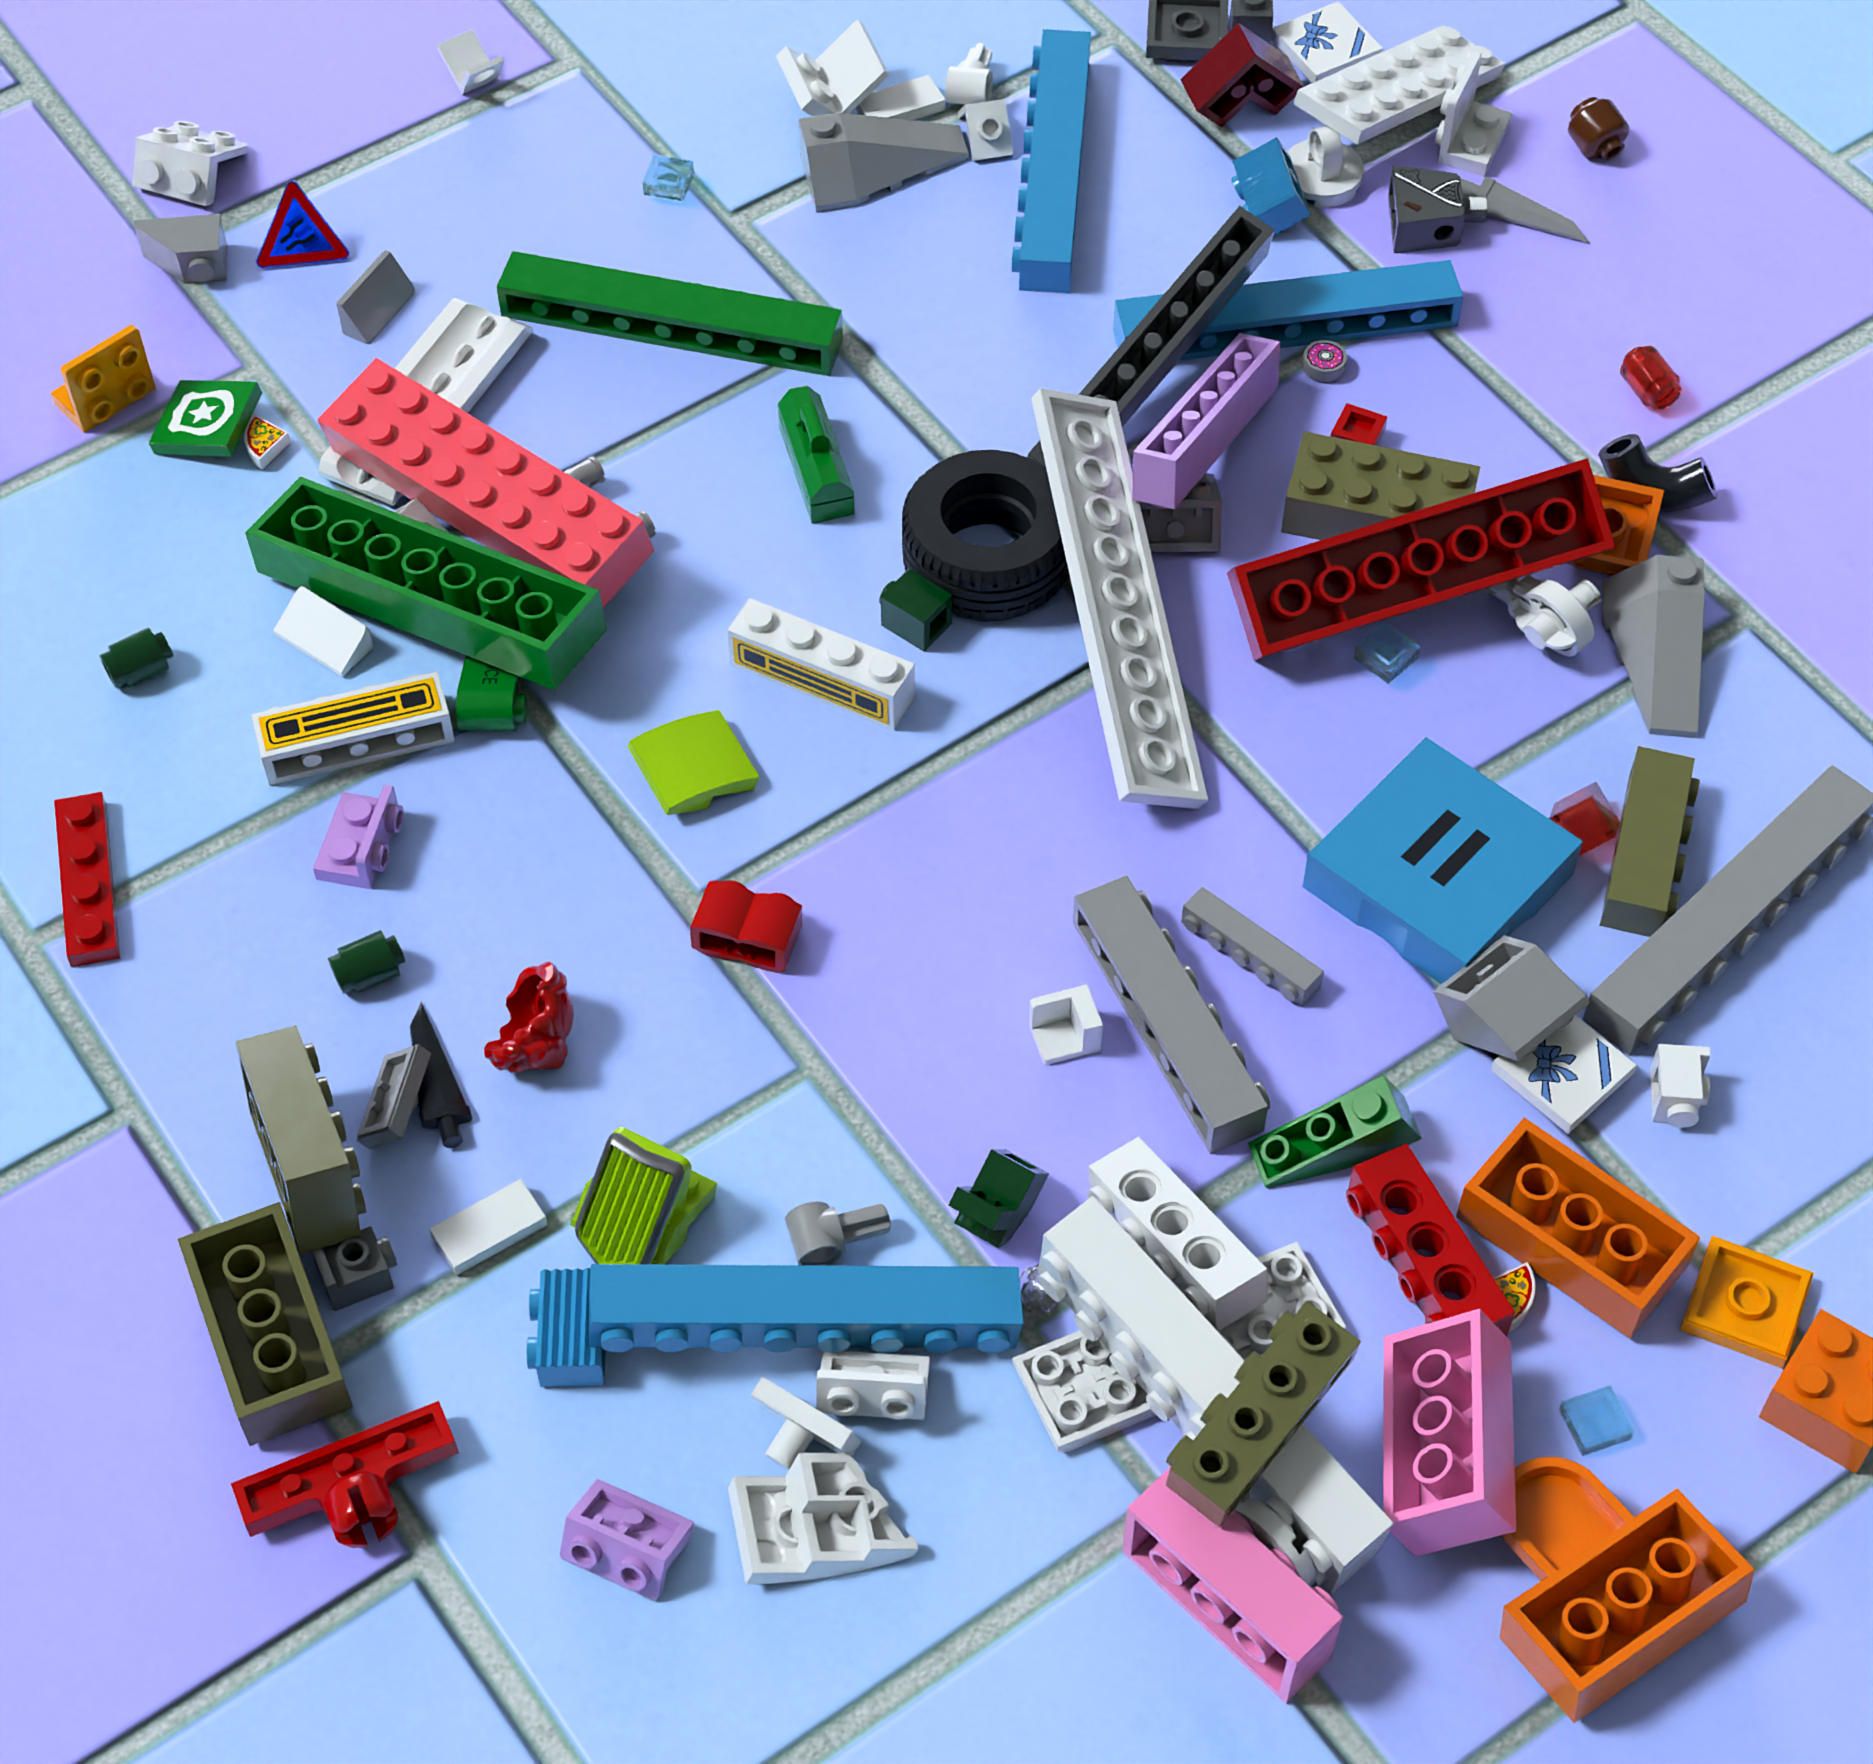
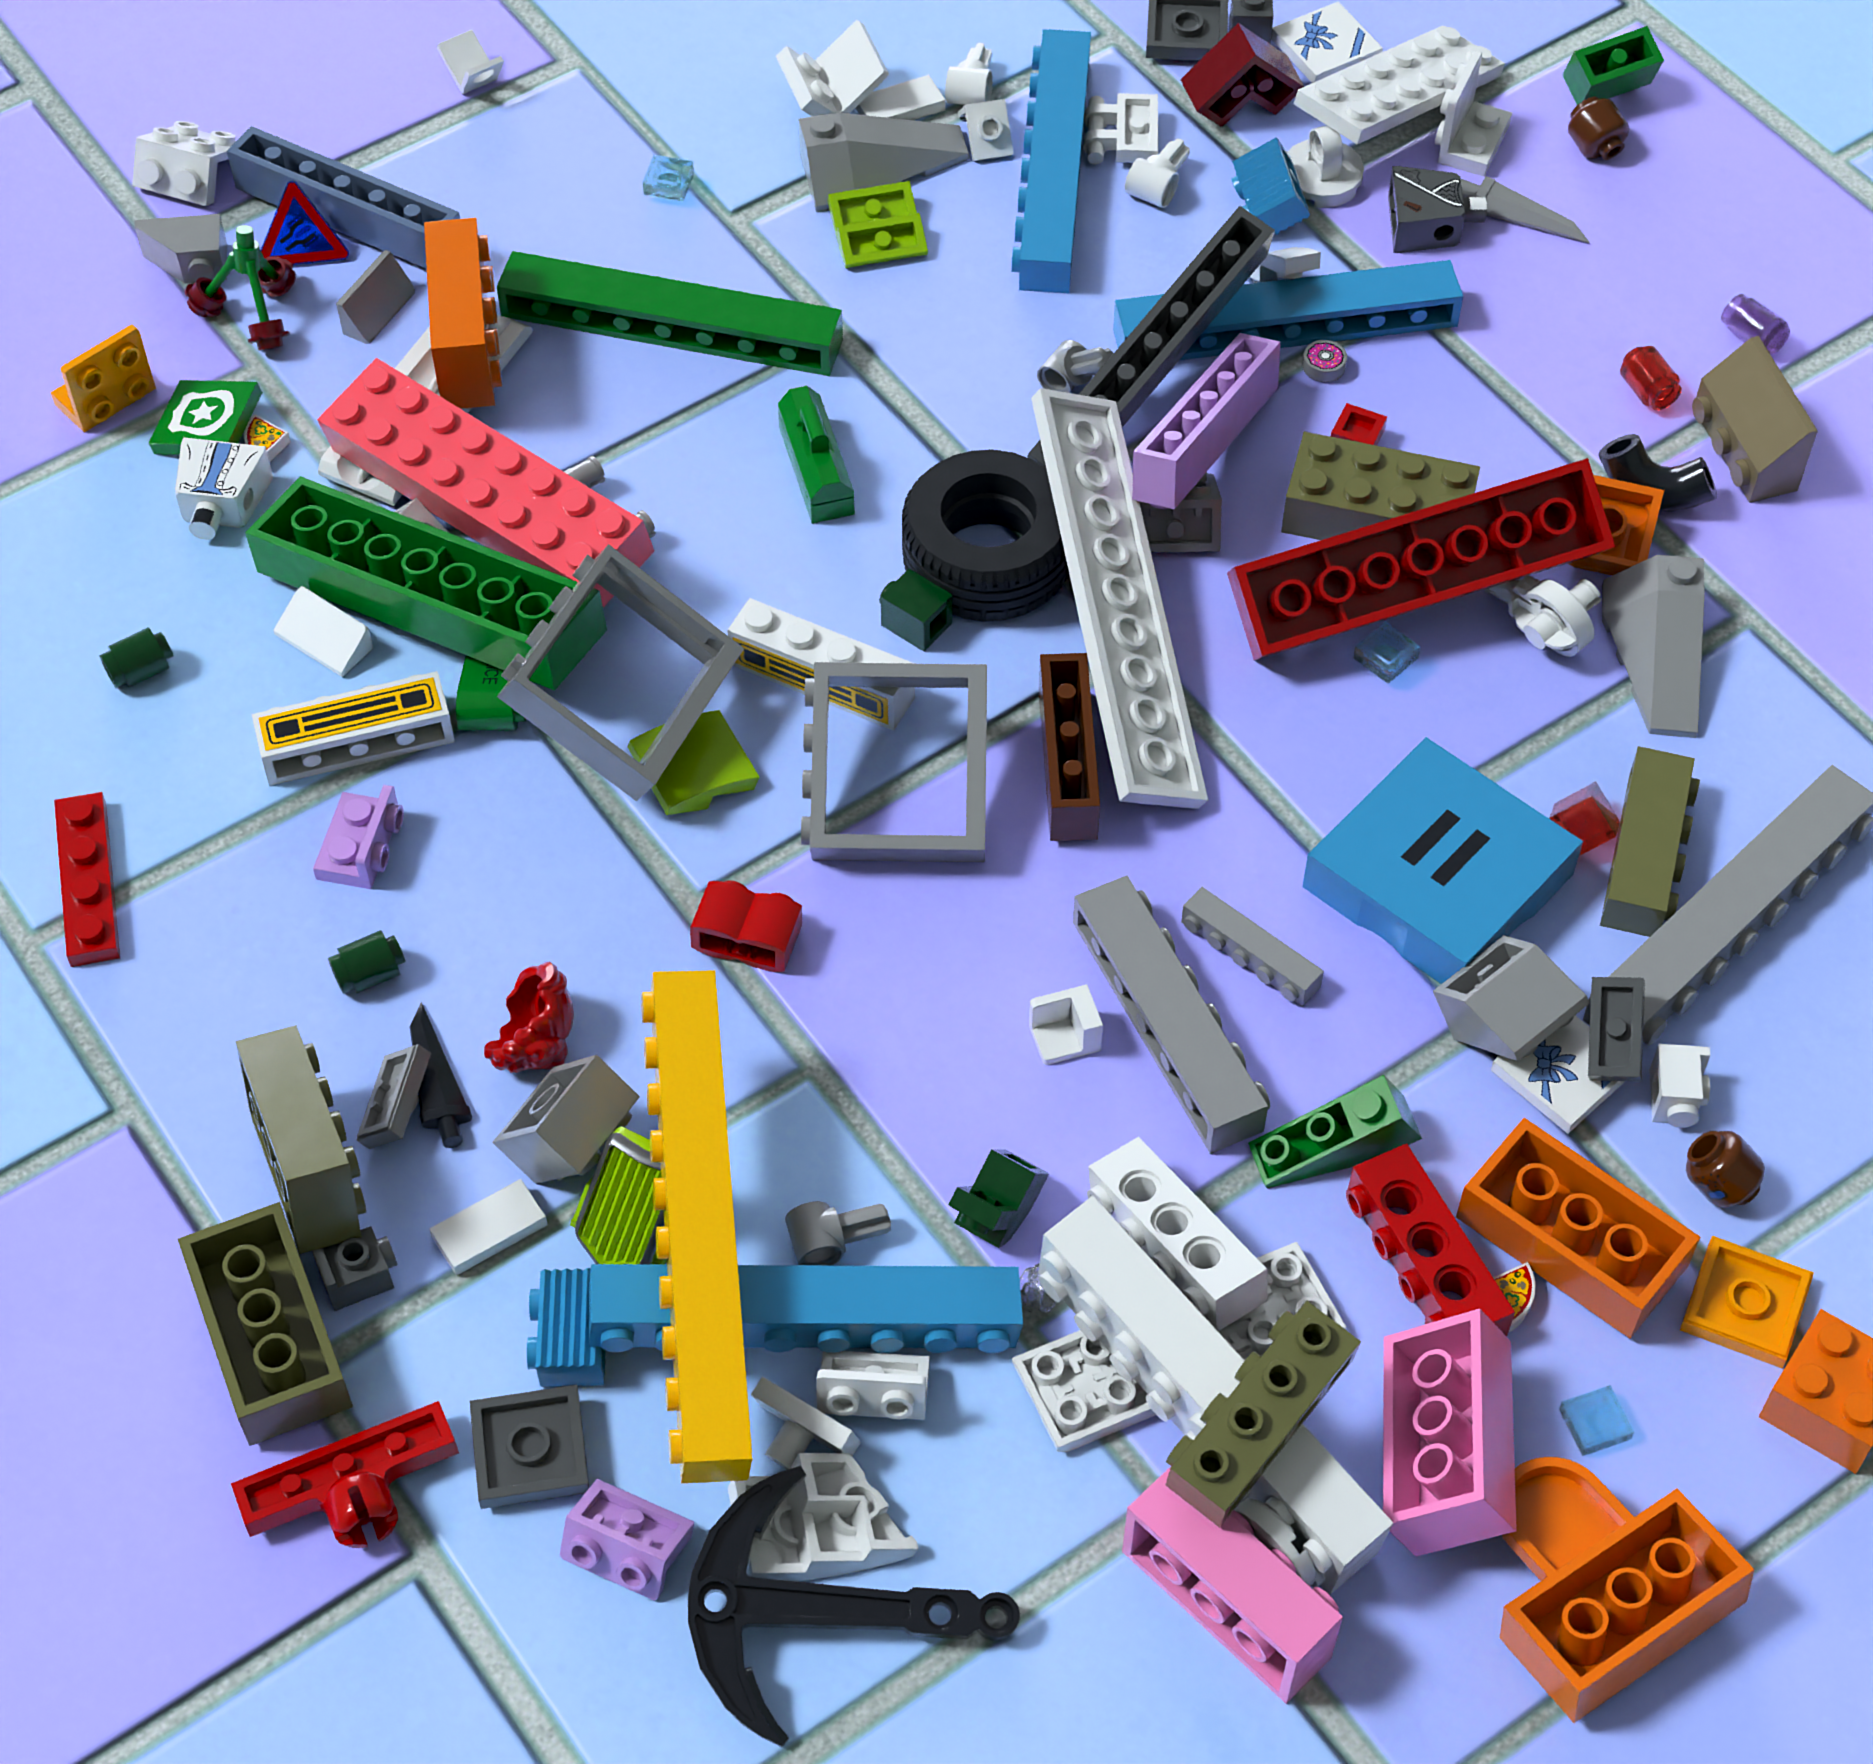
(220, 484): none -> white torso
(266, 275): none -> plant
(343, 195): none -> sand blue brick
(462, 312): none -> orange brick
(529, 1446): none -> dark grey plate
(567, 1120): none -> light grey brick
(665, 613): none -> light grey window
(697, 1230): none -> yellow brick
(796, 1604): none -> black piece
(814, 782): none -> light grey window
(877, 224): none -> lime slope
(1069, 747): none -> reddish brown brick
(1071, 366): none -> light grey axle
(1135, 127): none -> white plate
(1157, 177): none -> white axle
(1287, 264): none -> white slope
(1613, 66): none -> green brick
(1616, 1029): none -> dark grey plate
(1724, 1168): none -> reddish brown head
(1750, 319): none -> clear purple piece
(1755, 422): none -> dark tan slope

